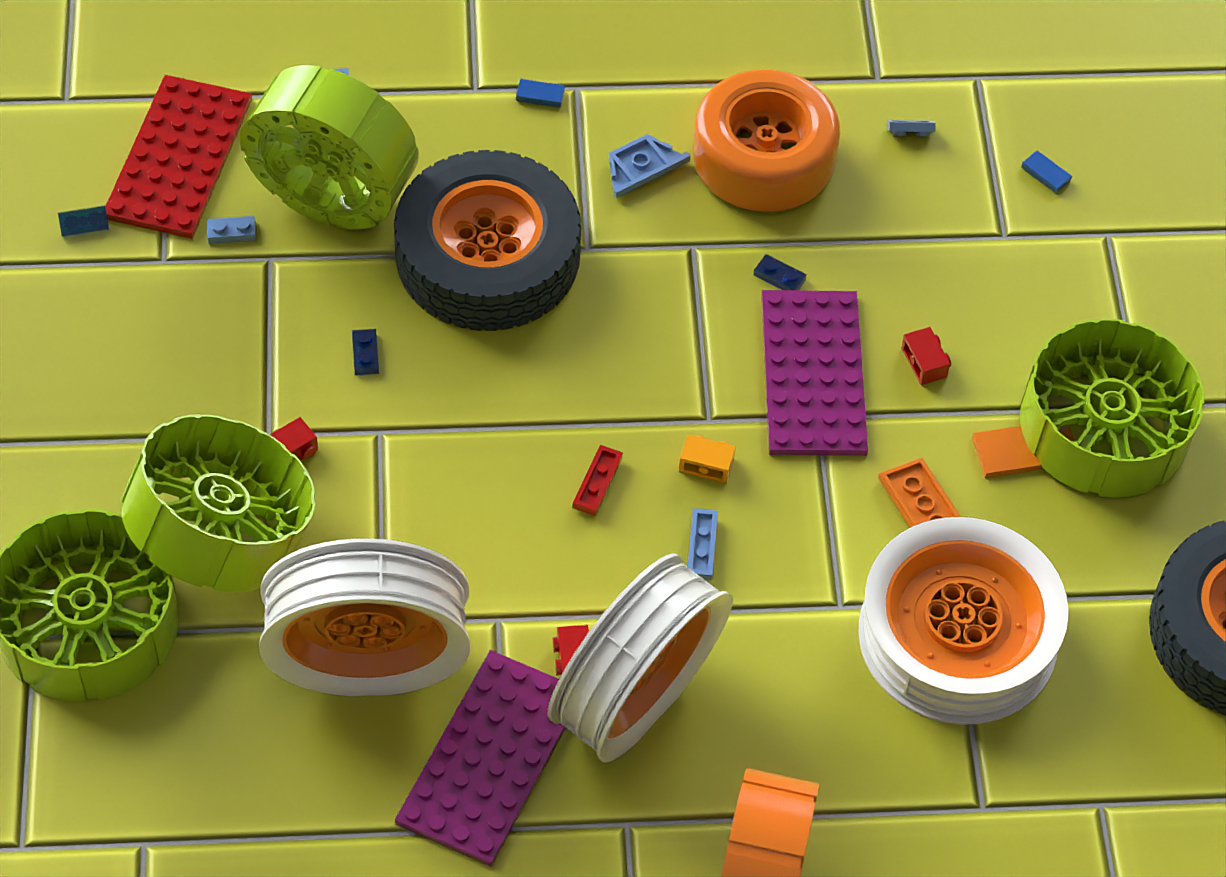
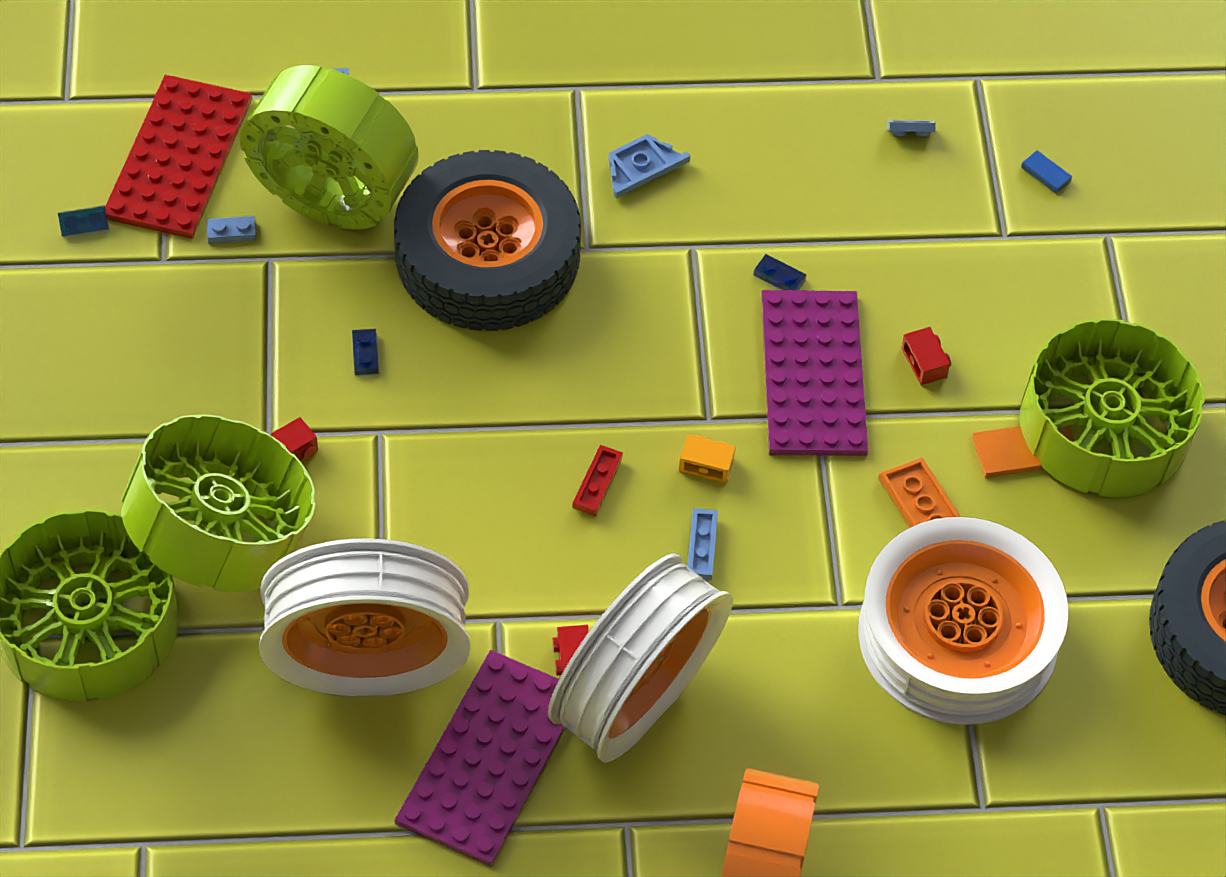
(540, 93): blue tile -> none
(765, 105): orange wheel -> none

